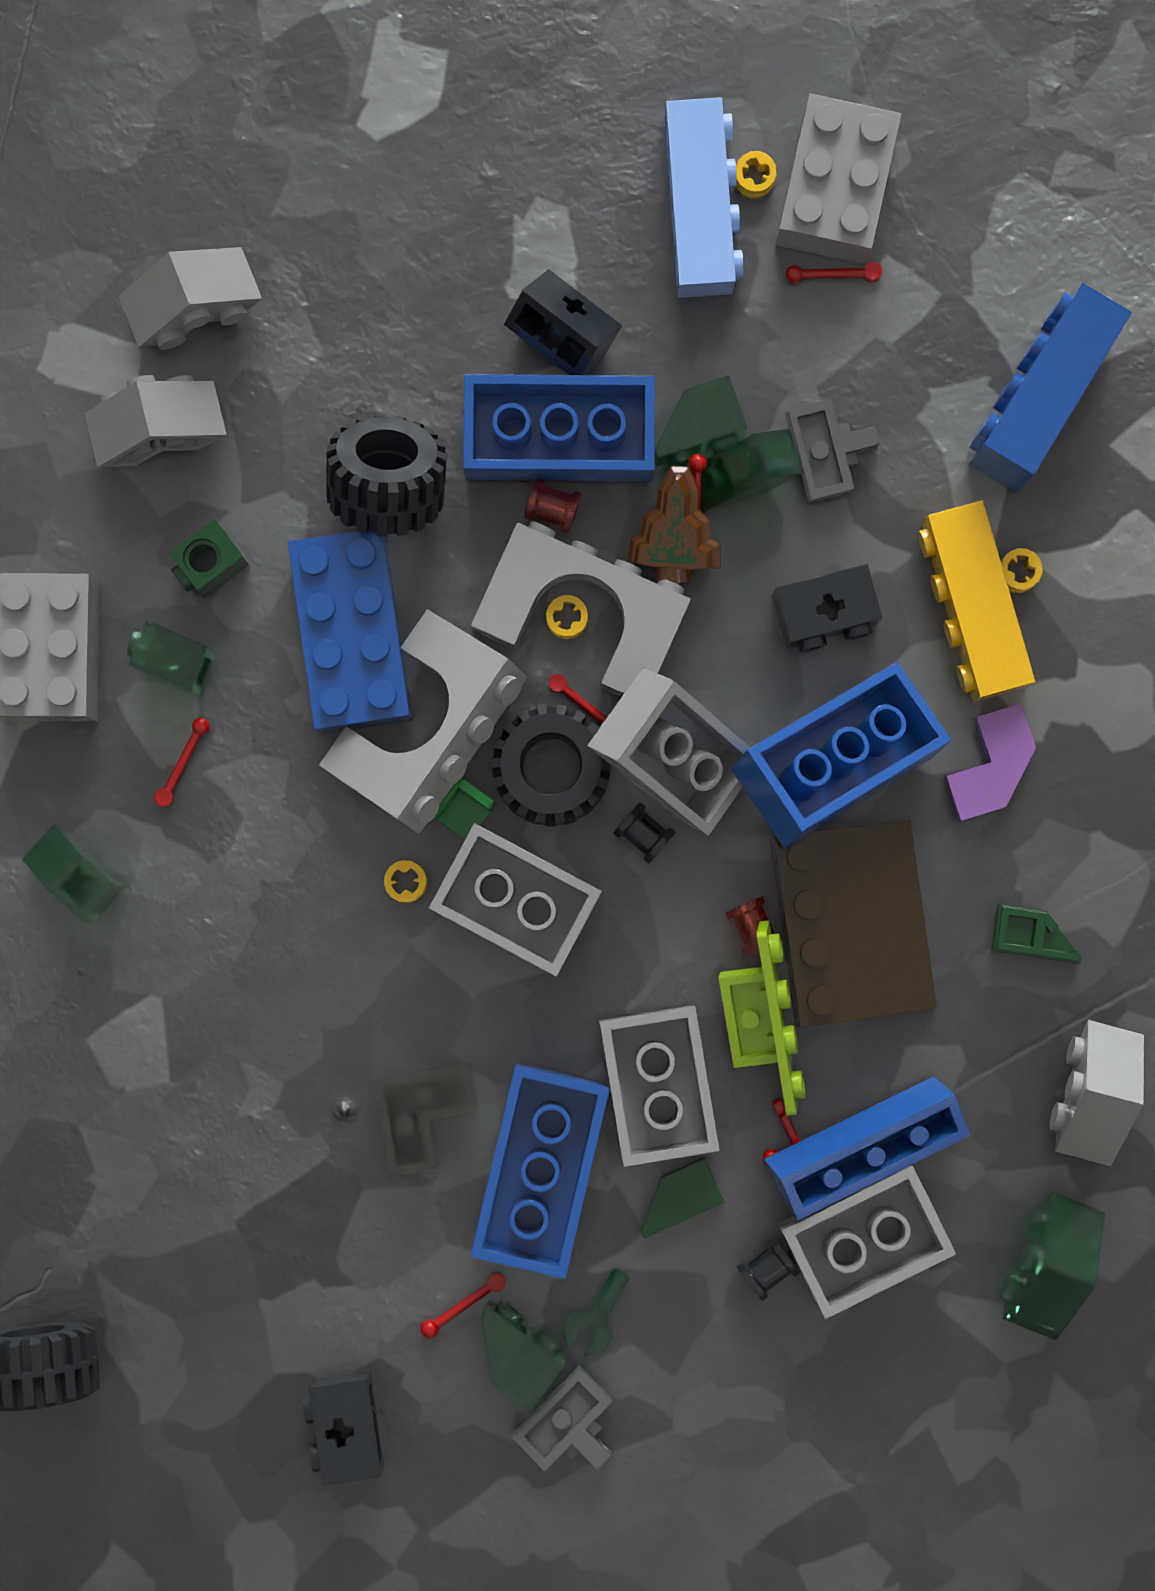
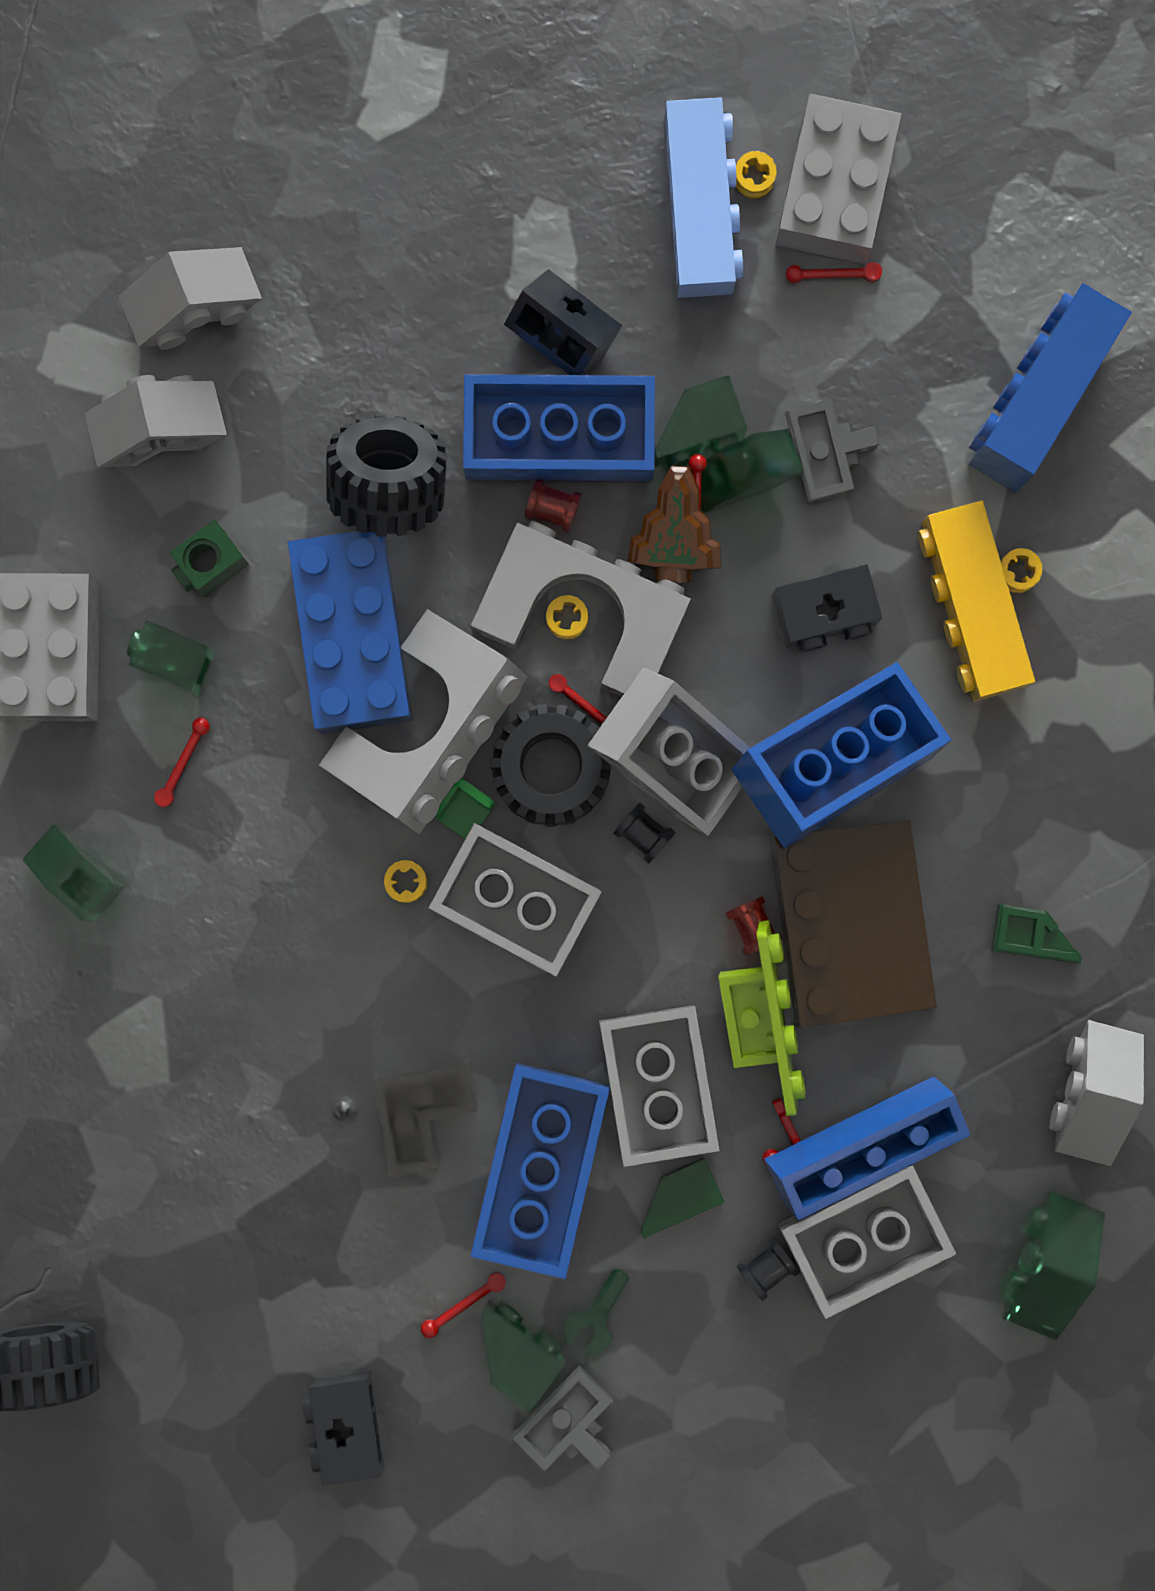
(1008, 752): medium lavender tile -> none

